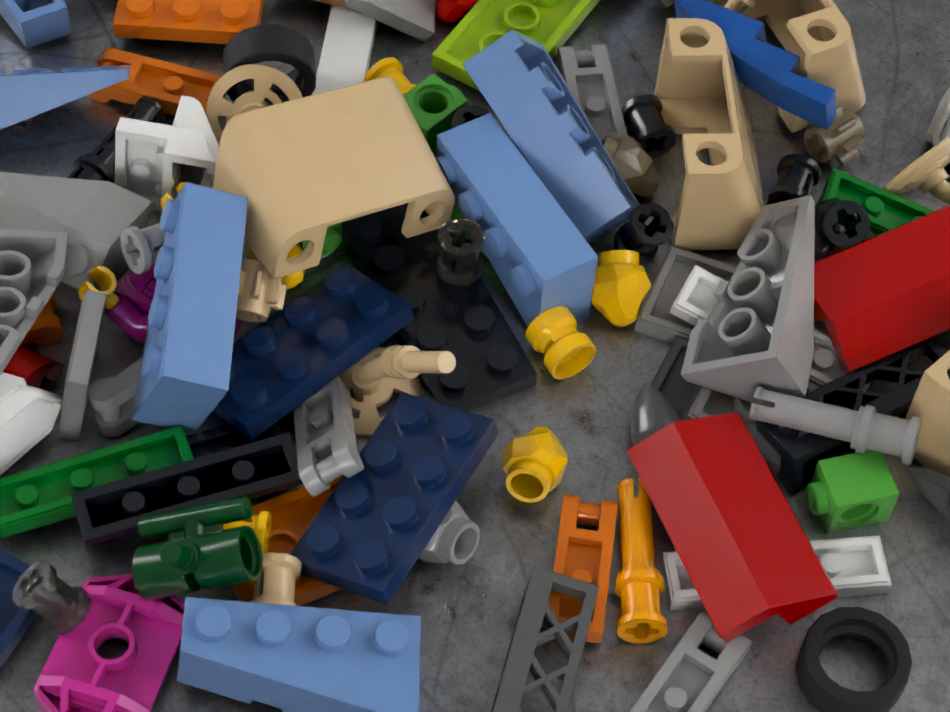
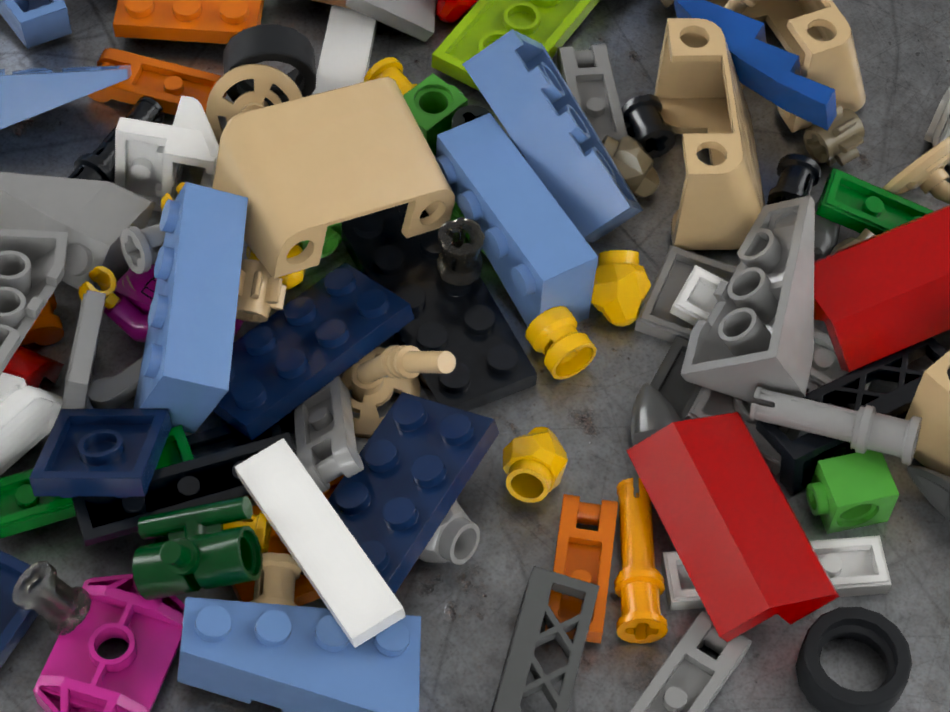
(101, 453): none -> dark blue plate
(320, 543): none -> white tile
(650, 236): black bush -> none
(855, 227): black bush -> none

